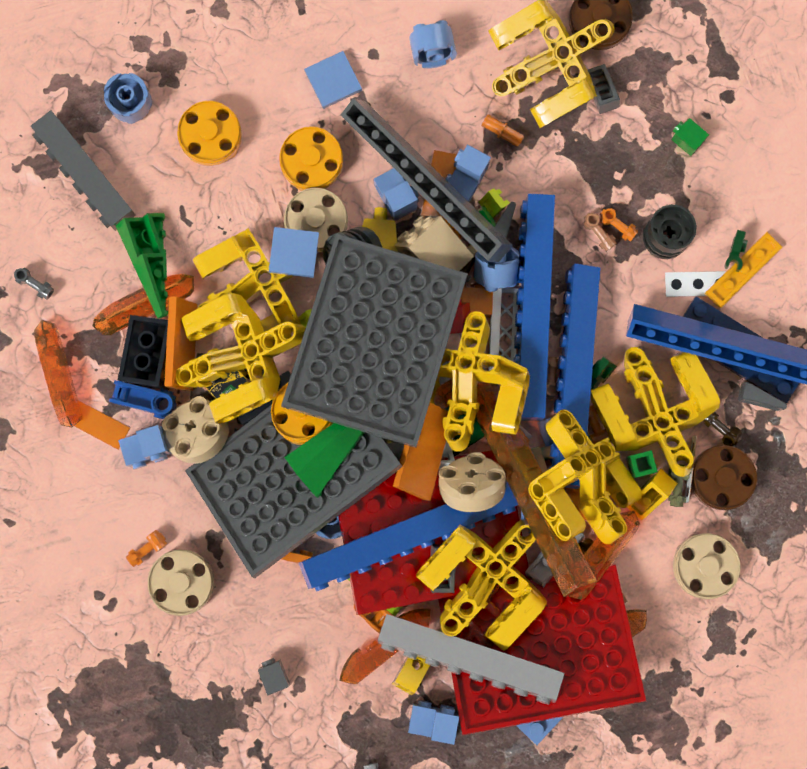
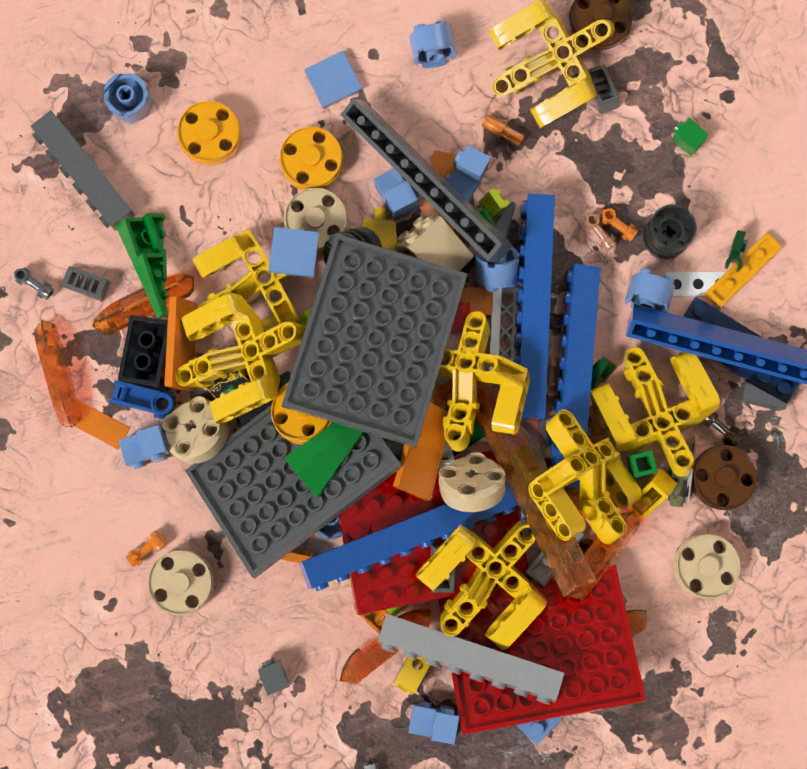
(100, 291): none -> dark grey slope
(650, 290): none -> medium blue brick

